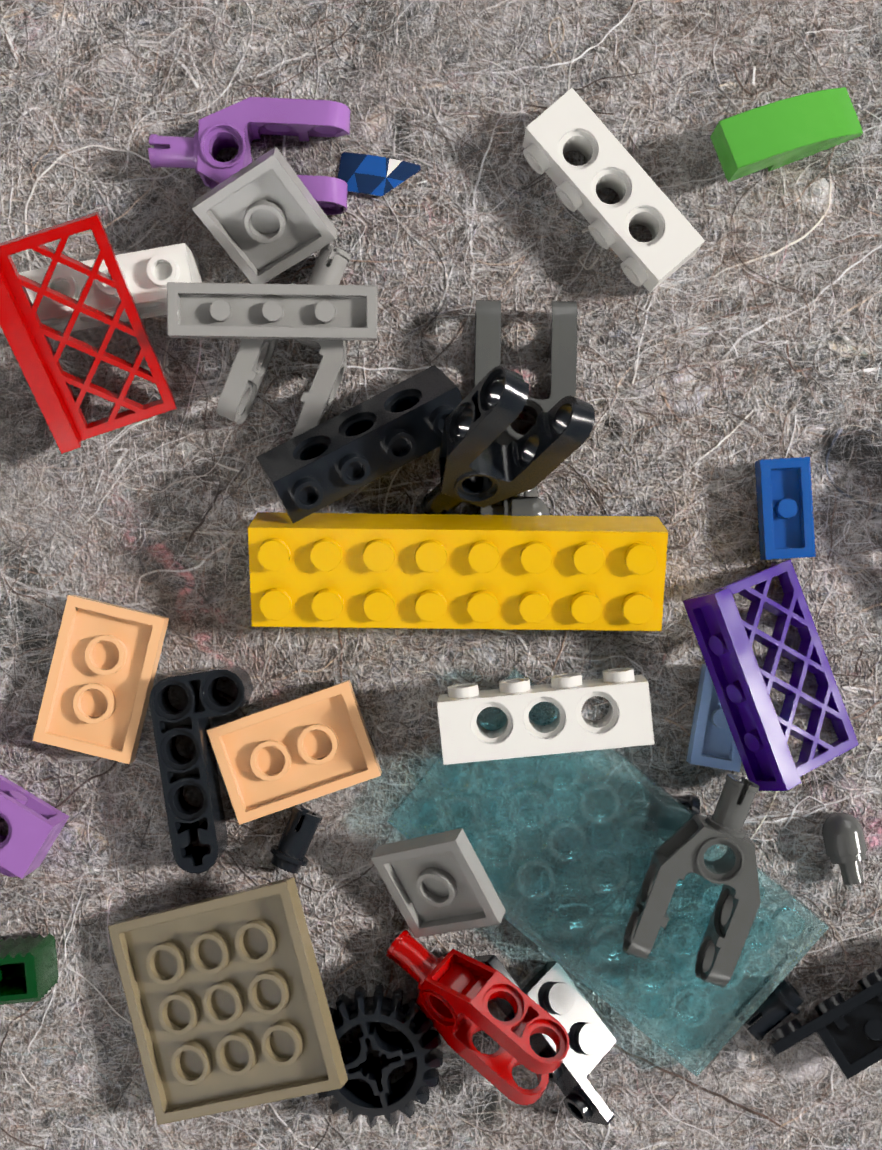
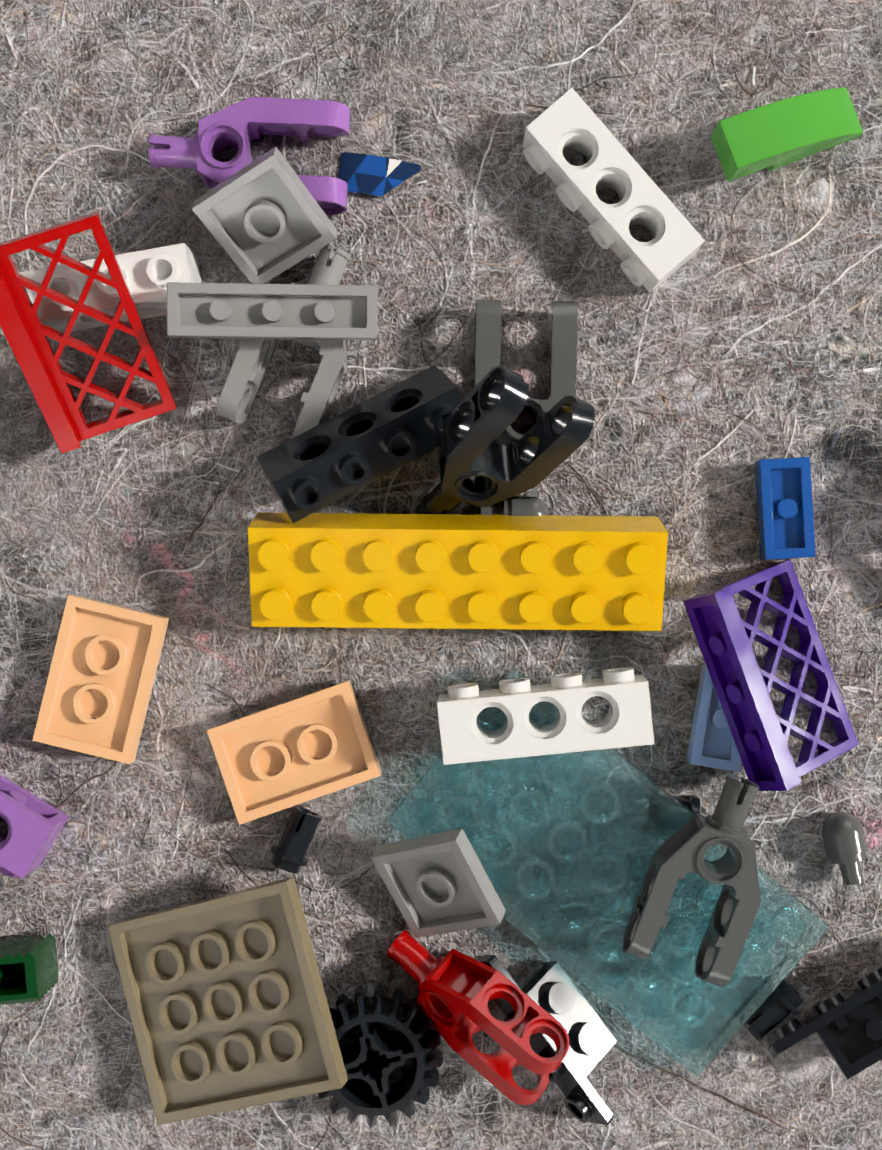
(198, 771): black beam -> none

